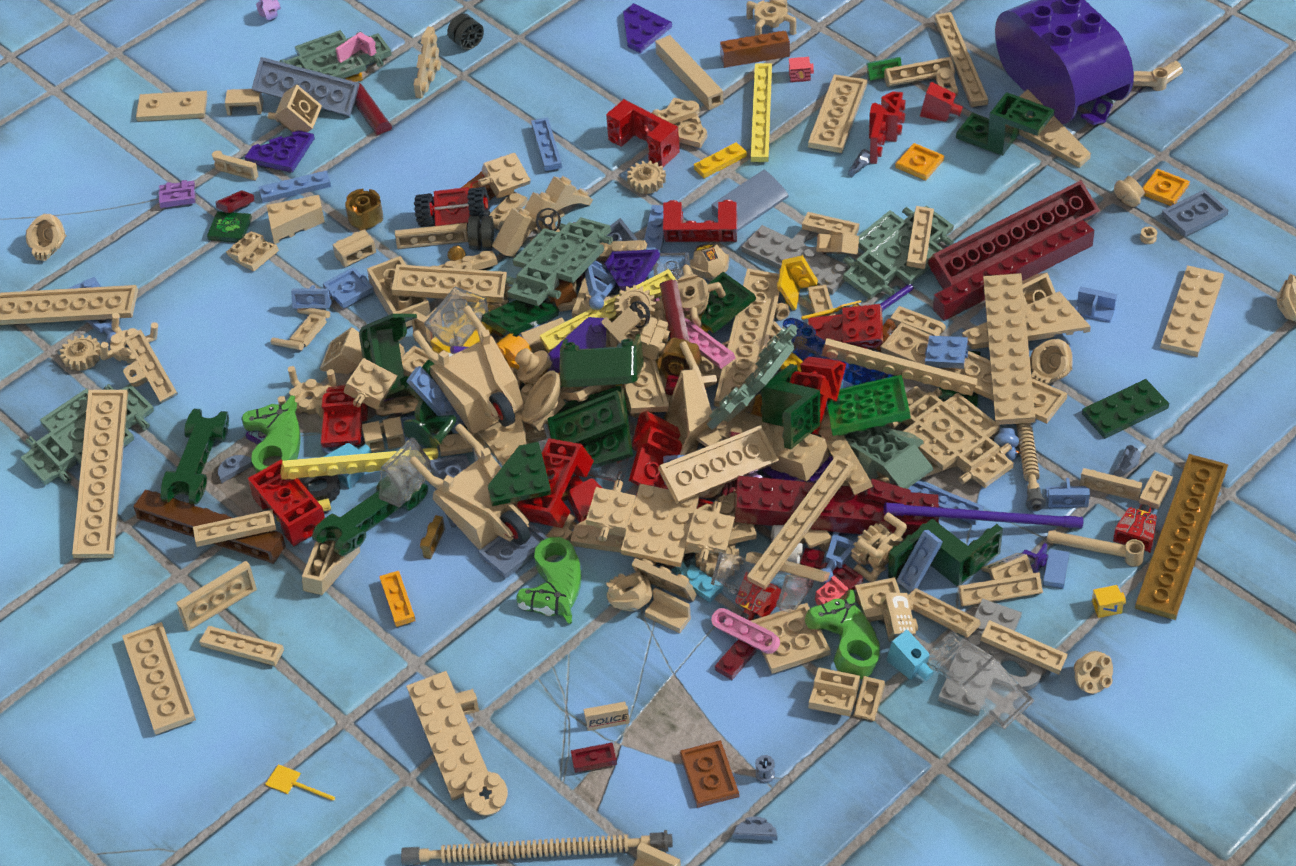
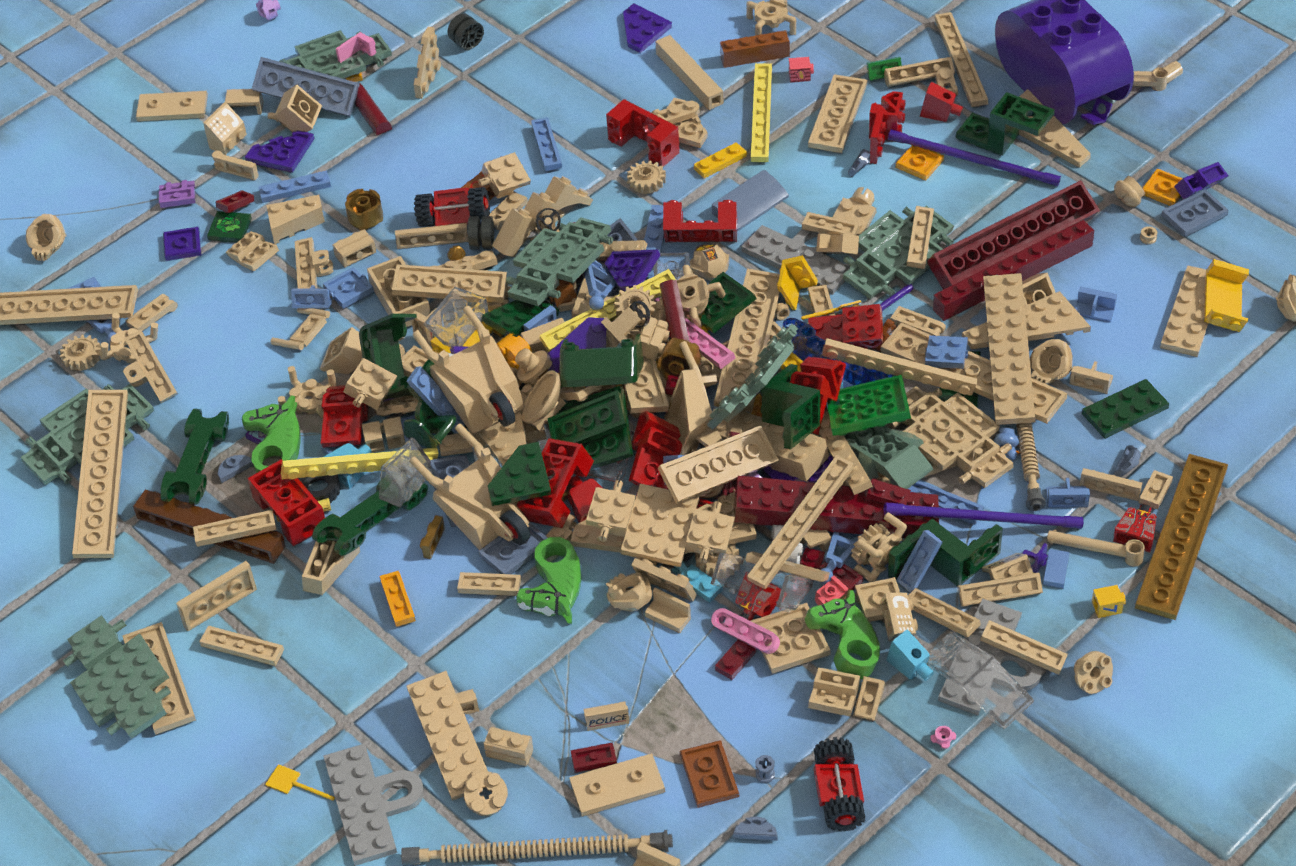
(117, 677): none -> sand green piece
(151, 312): none -> tan plate
(182, 243): none -> dark purple tile
(224, 129): none -> tan slope
(309, 264): none -> tan plate
(361, 804): none -> light grey plate
(489, 584): none -> tan plate
(508, 746): none -> tan brick
(543, 317): none -> medium blue tile
(617, 784): none -> tan plate
(838, 784): none -> plate
(857, 209): none -> tan plate
(943, 731): none -> bright pink plate
(1045, 177): none -> dark purple piece
(1091, 378): none -> tan panel
(1200, 180): none -> dark purple slope
(1224, 295): none -> yellow panel

